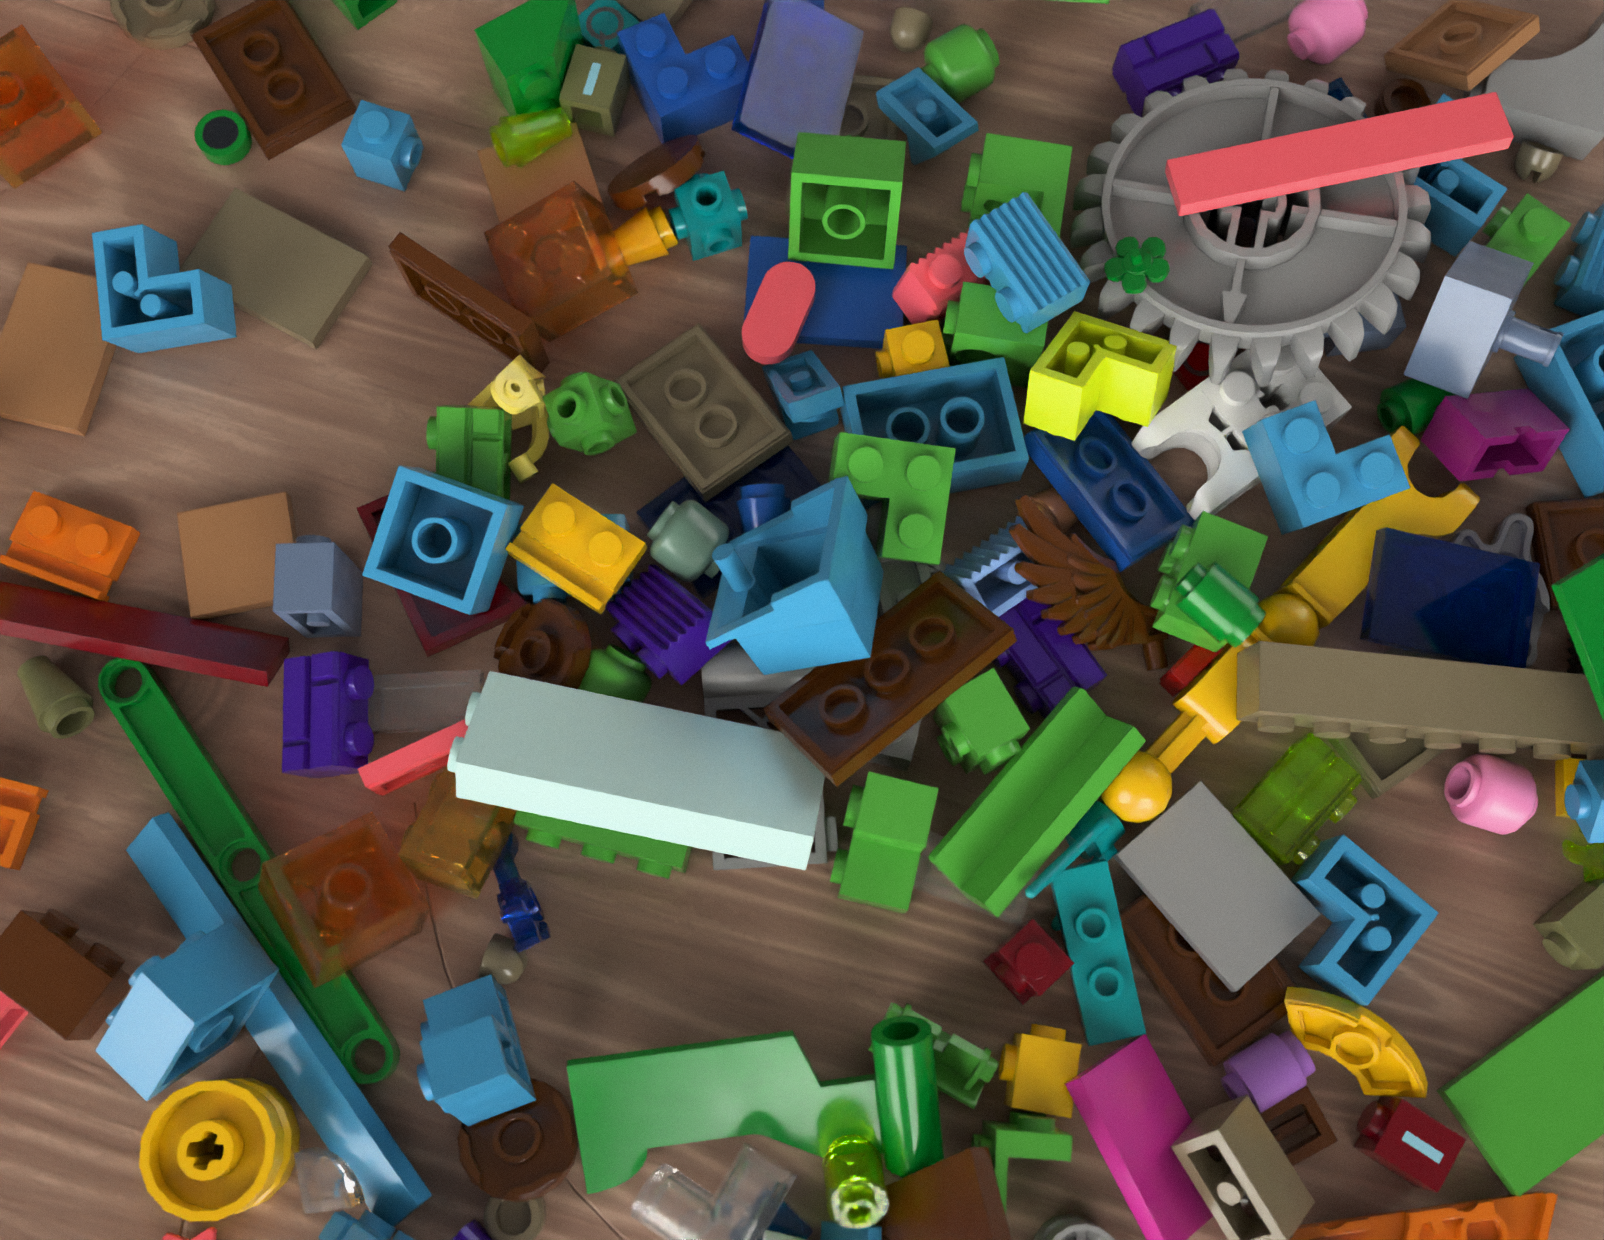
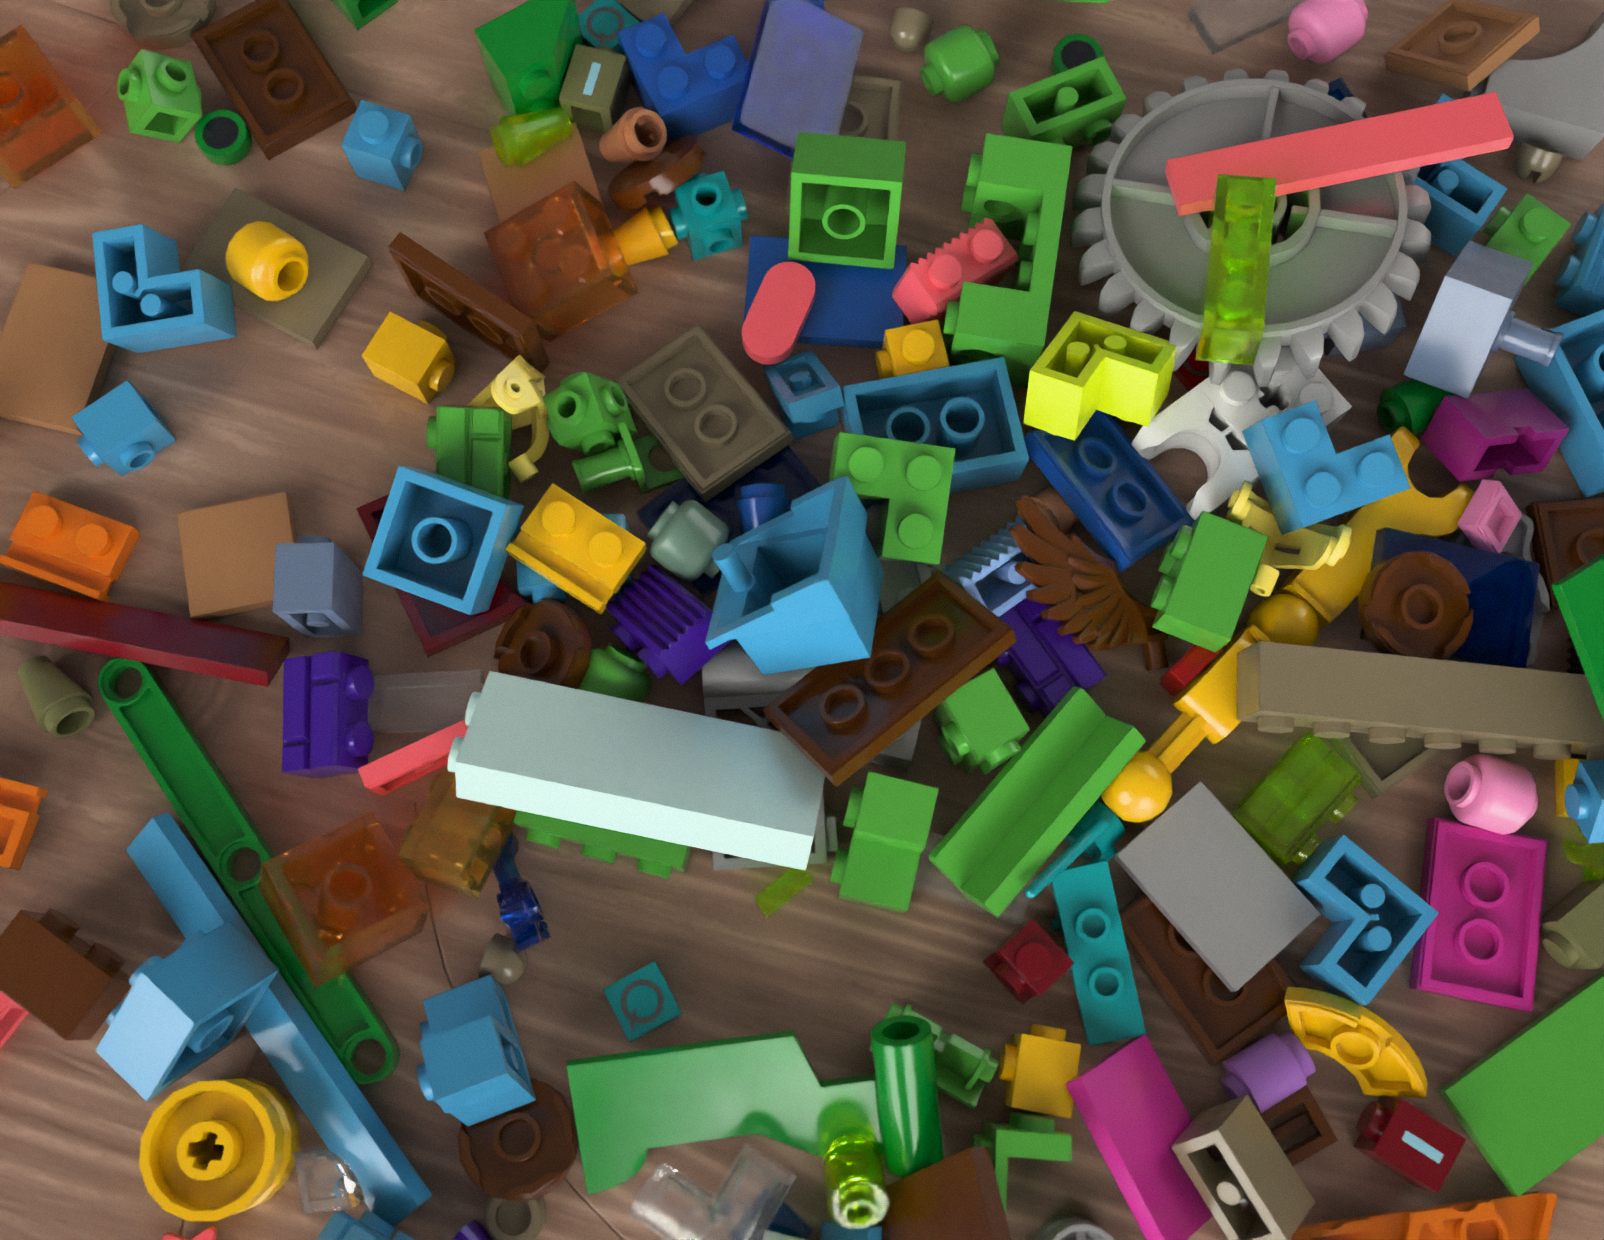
(122, 430): none -> dark azure brick
(160, 96): none -> bright green brick
(267, 261): none -> yellow head
(411, 357): none -> yellow brick
(624, 461): none -> bright green bracket
(634, 137): none -> nougat cone
(642, 1001): none -> teal tile
(783, 891): none -> clear neon green tile
(925, 115): dark azure slope -> none
(1024, 263): dark azure brick -> none
(1067, 107): none -> bright green brick
(1074, 51): none -> tile
(1138, 263): green plant -> none
(1173, 54): dark purple brick -> none
(1219, 603): green brick -> none
(1236, 269): none -> clear neon green brick
(1316, 542): none -> light yellow helmet
(1400, 96): reddish brown tile -> none
(1415, 606): none -> reddish brown tile
(1488, 915): none -> dark pink tile
(1490, 517): none -> bright pink tile

